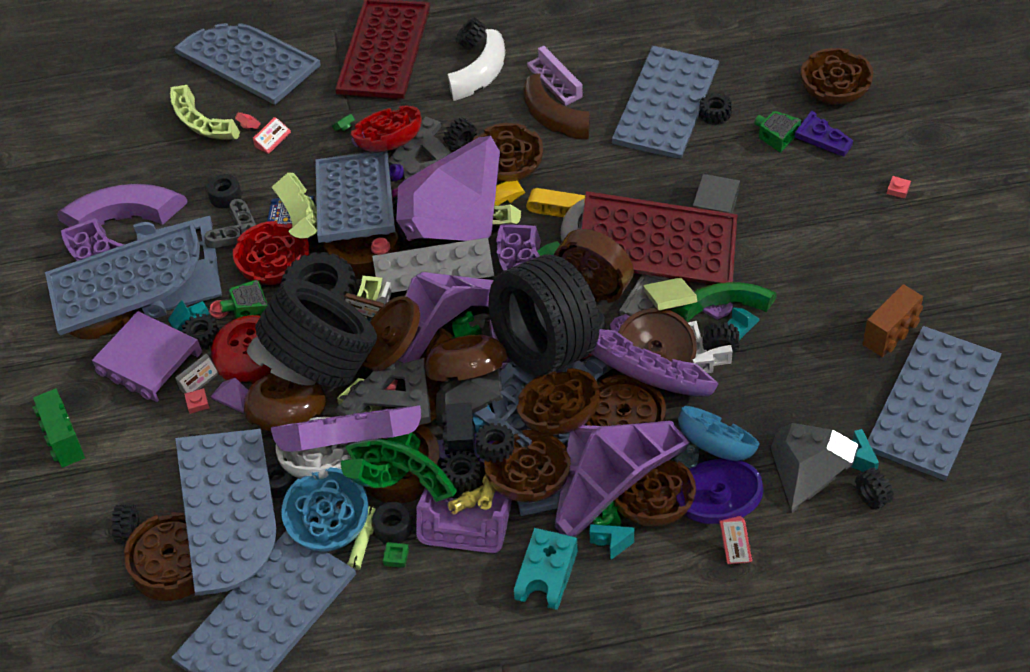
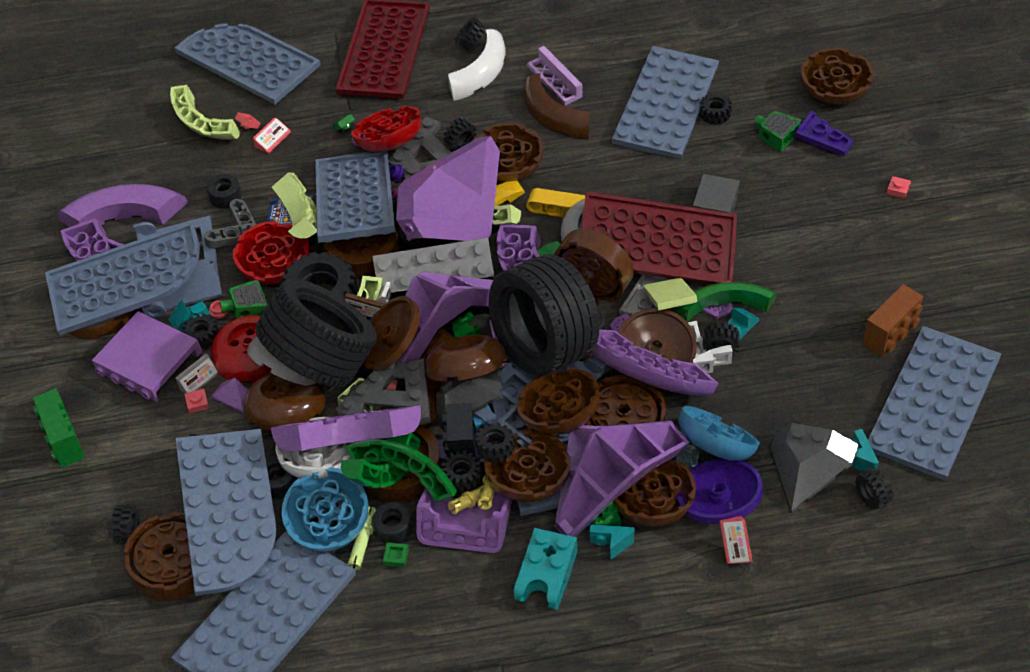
(380, 246): coral plate -> none

